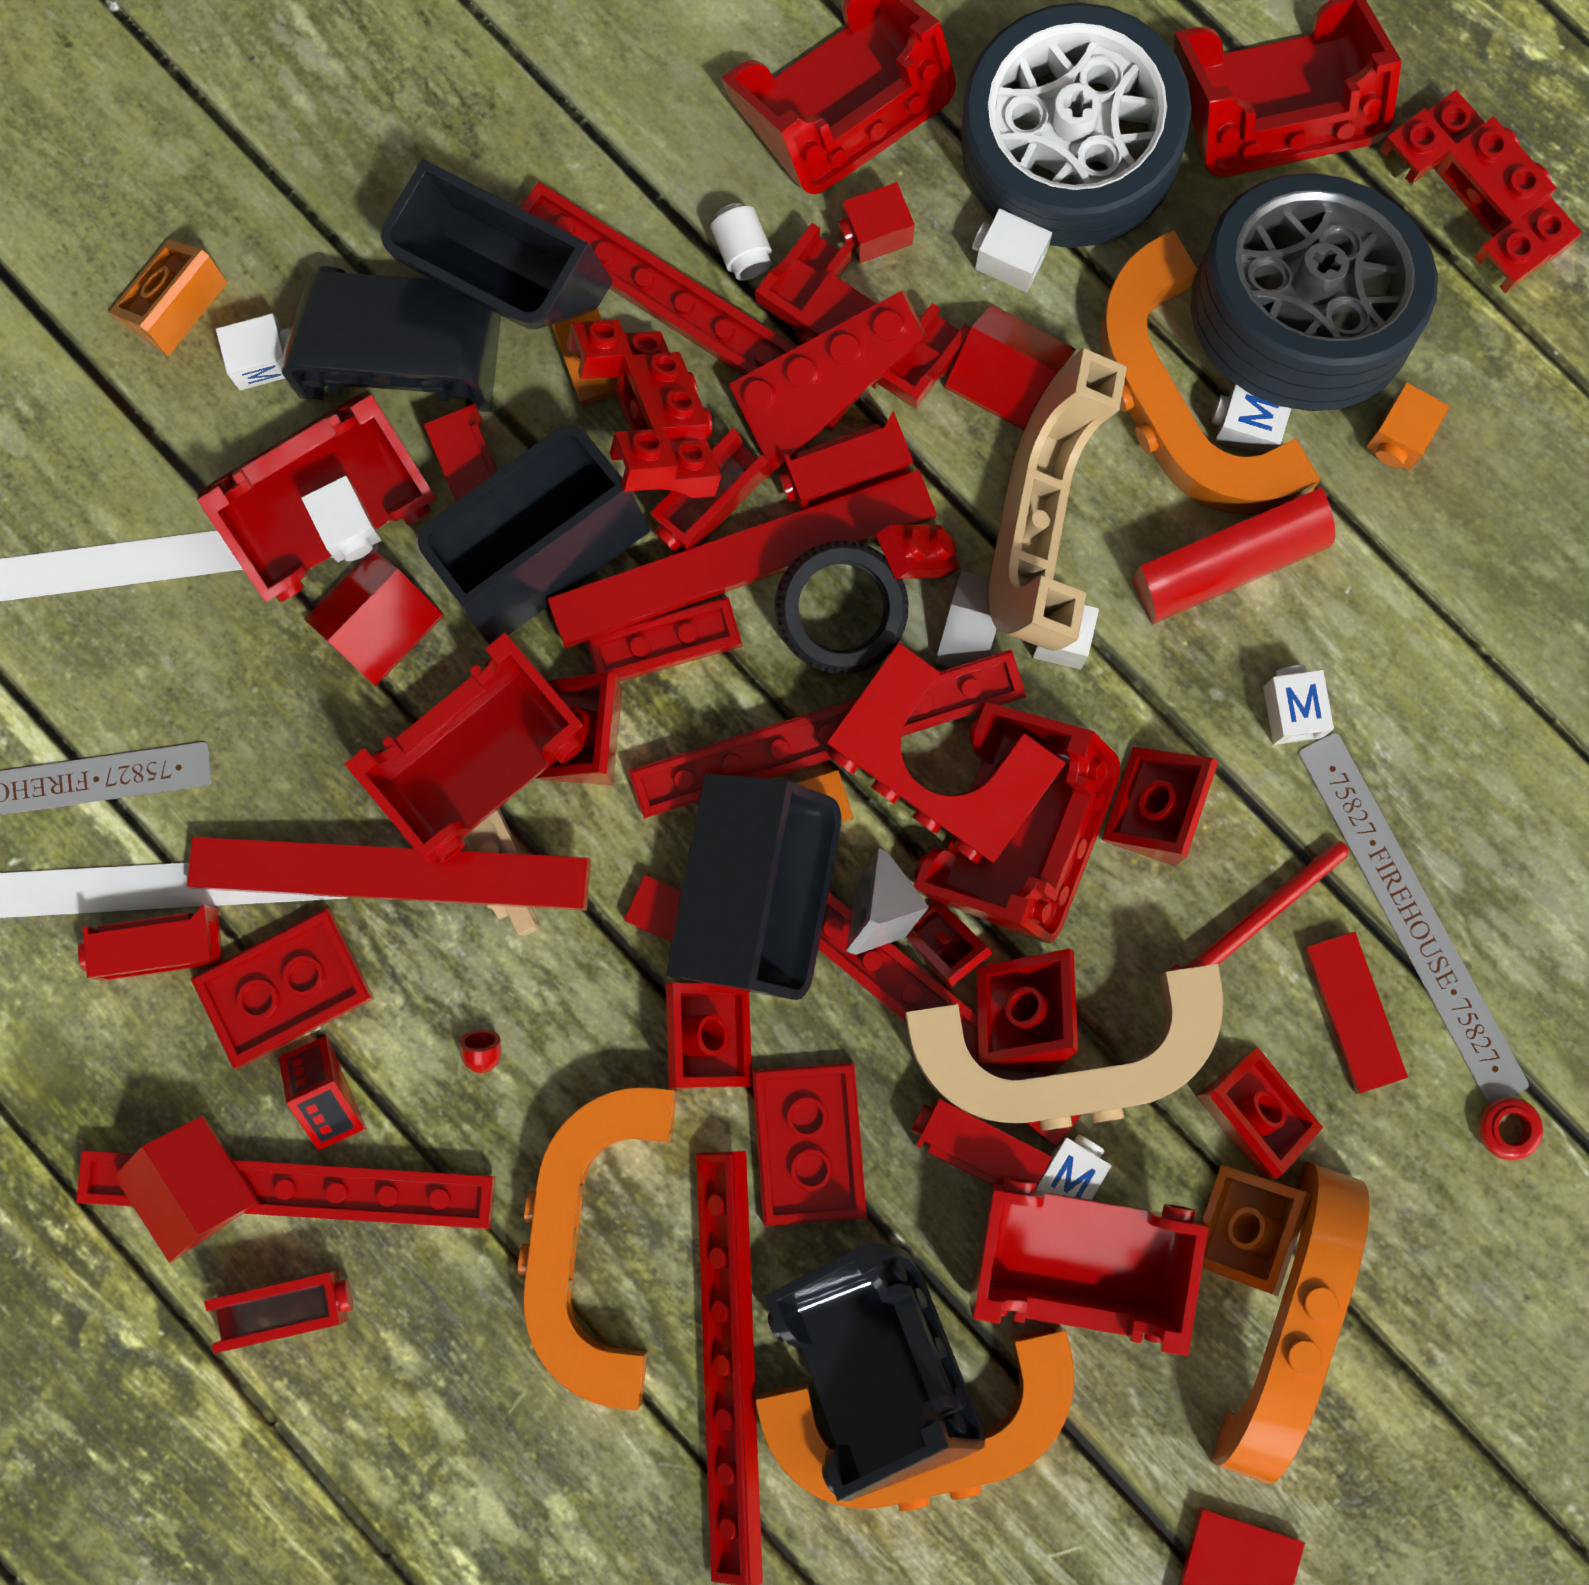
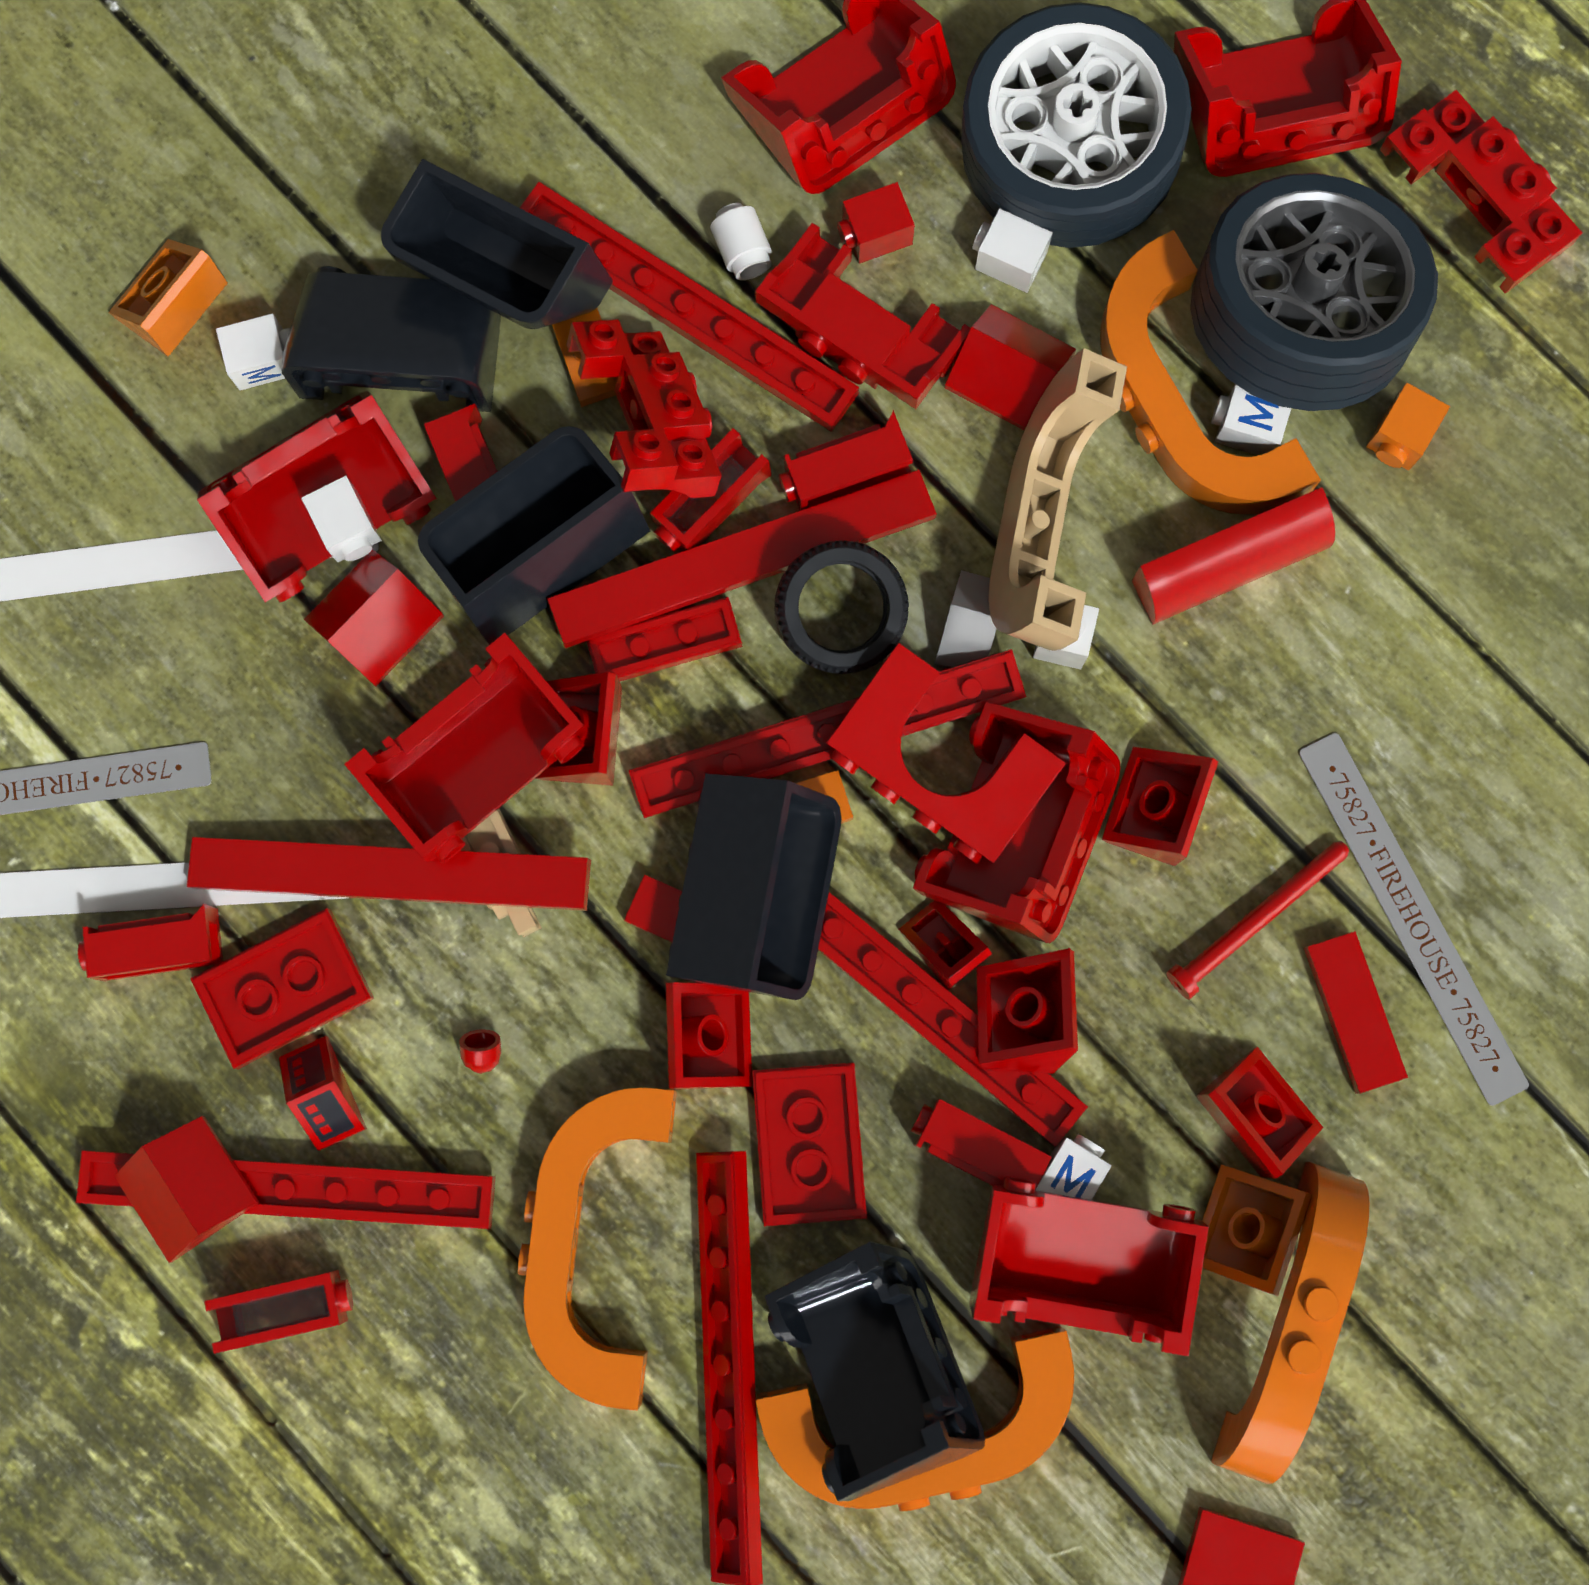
(812, 384): red wing -> none
(882, 905): light grey slope -> none
(918, 551): red plate -> none
(1188, 1036): tan arch -> none
(1298, 705): white brick -> none
(1531, 1124): red piece -> none

